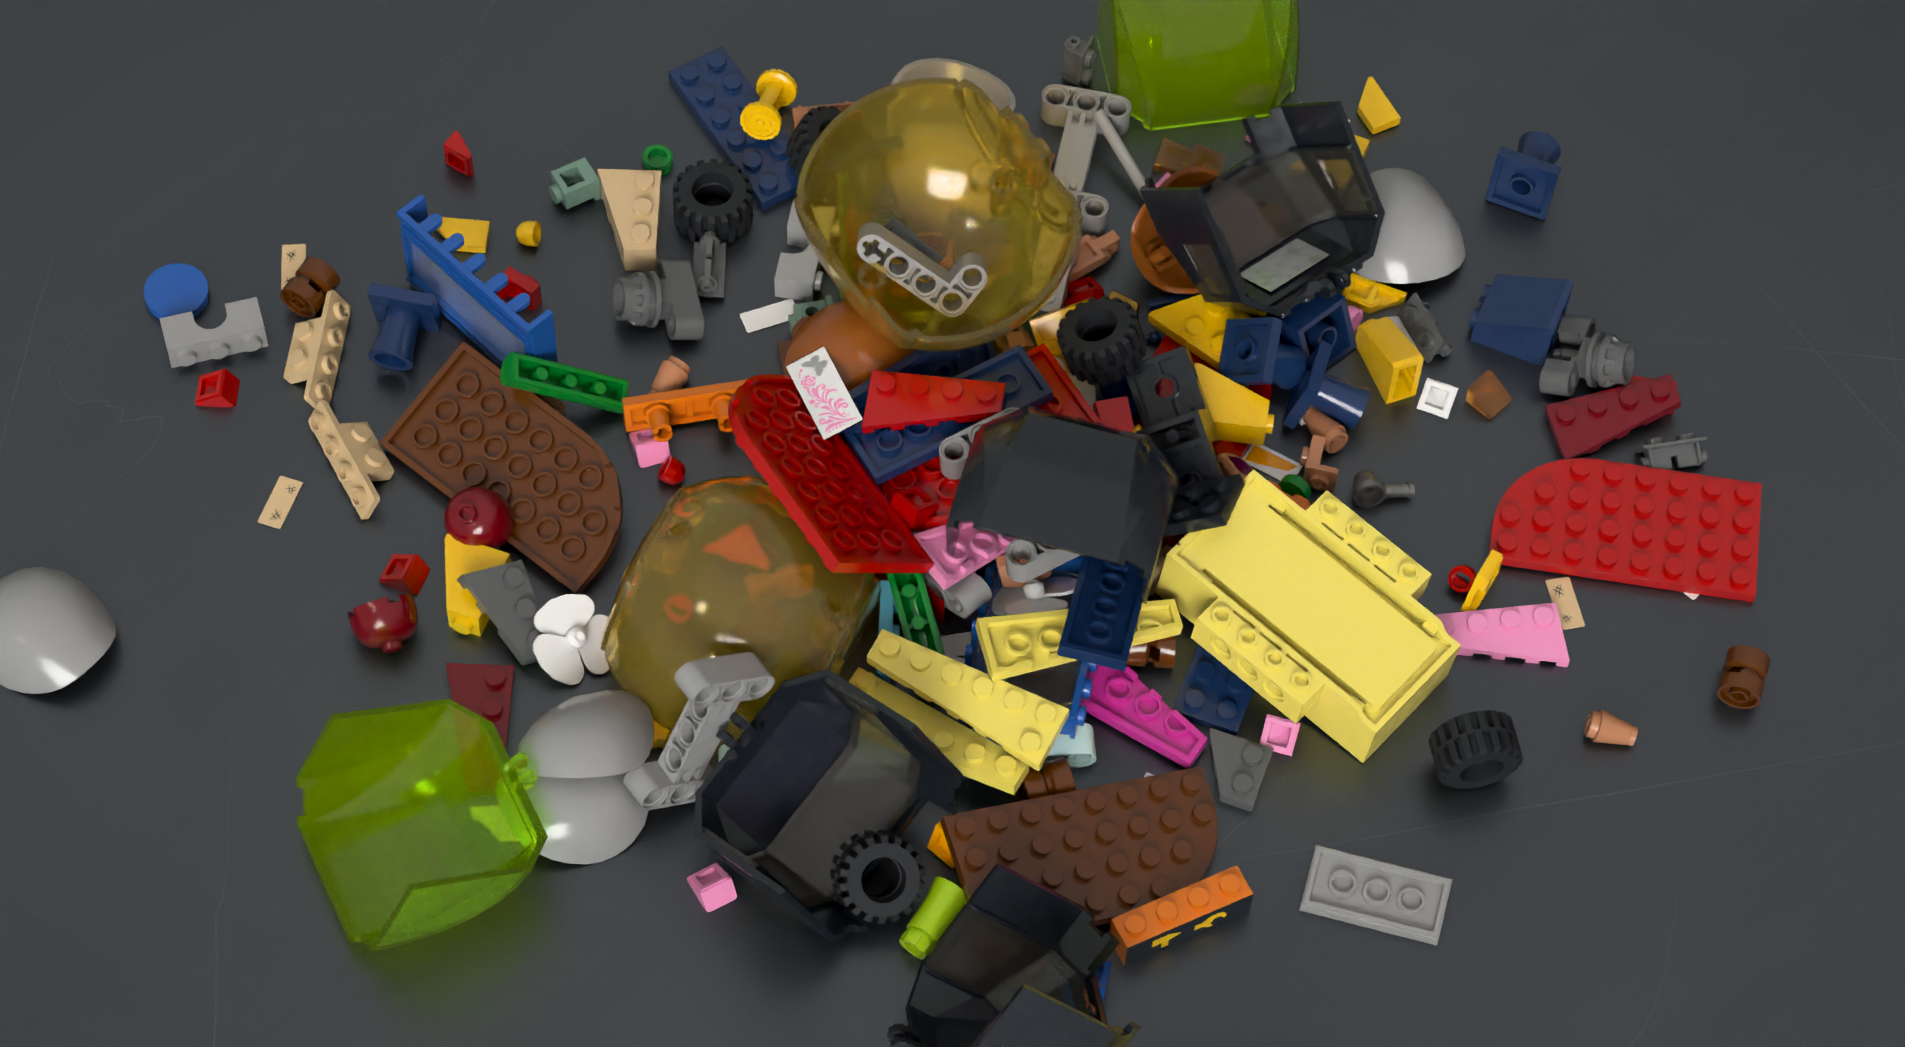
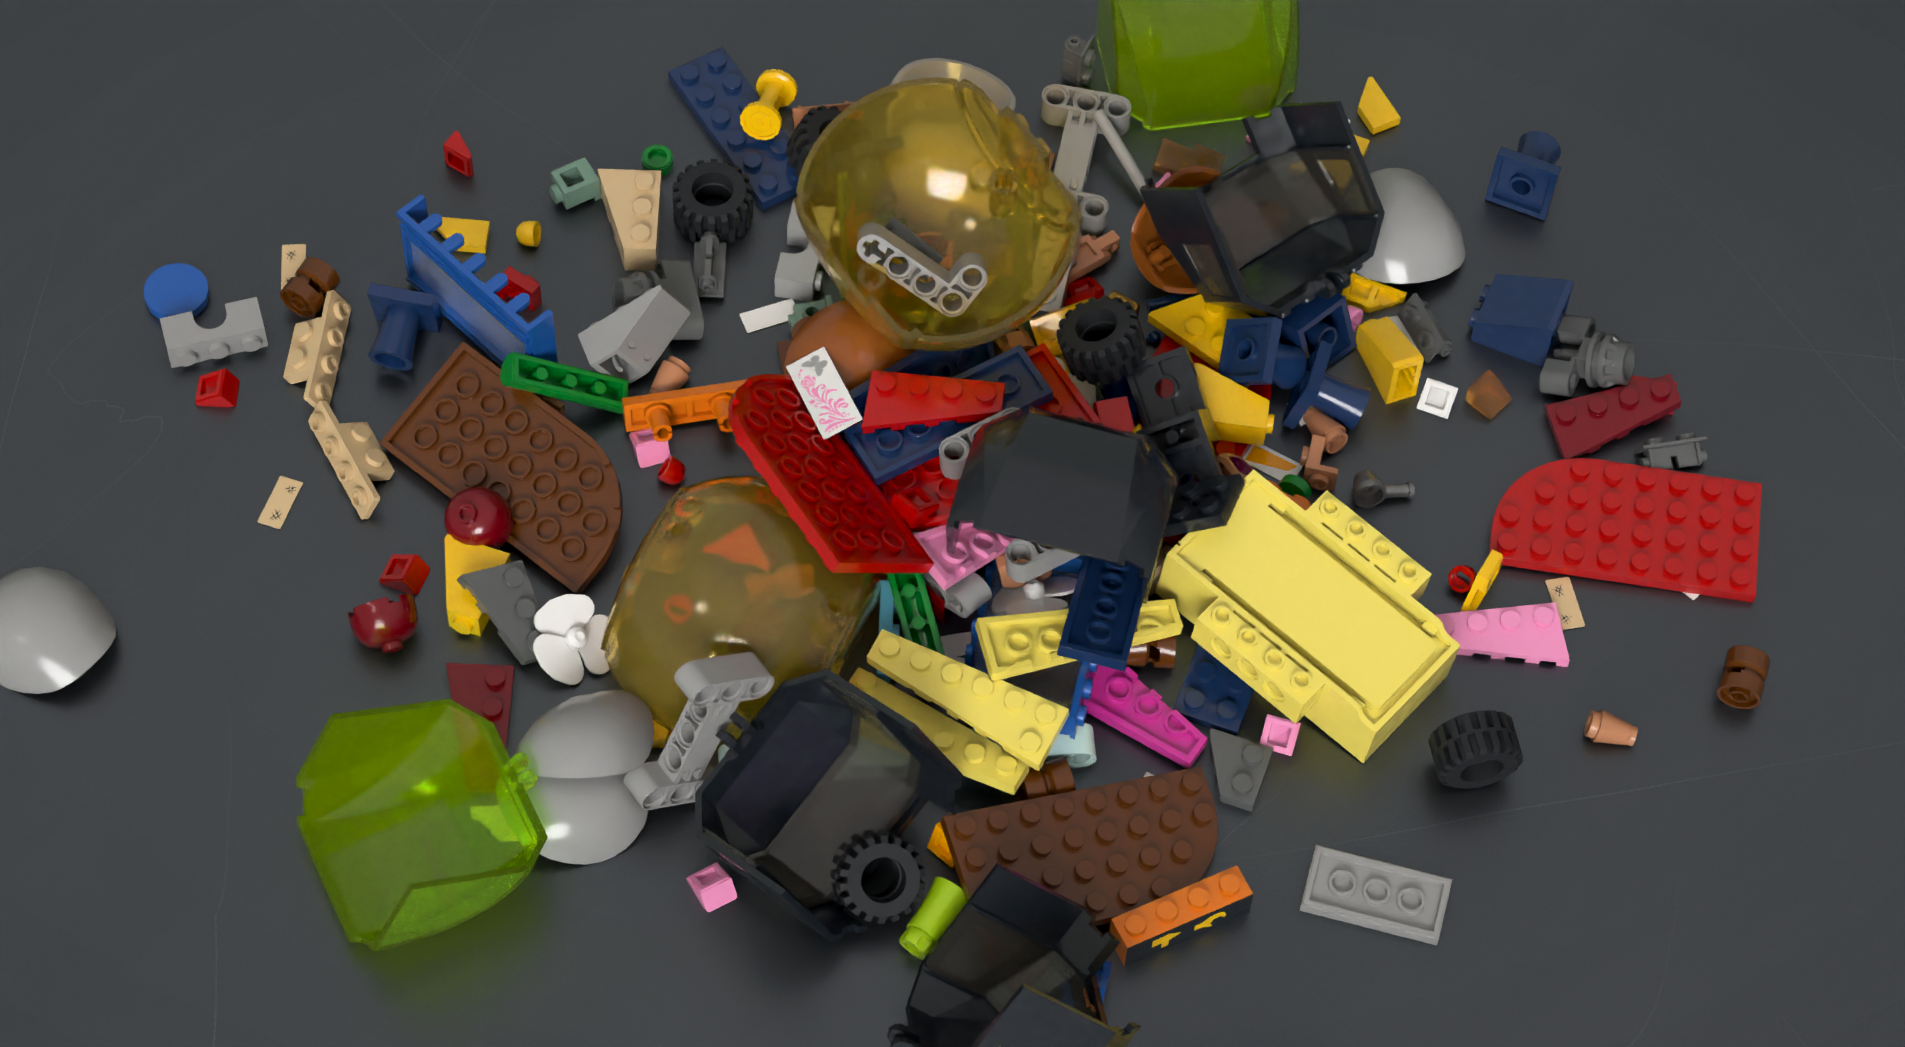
(634, 335): none -> light grey slope
(1284, 264): flat silver sticker -> none

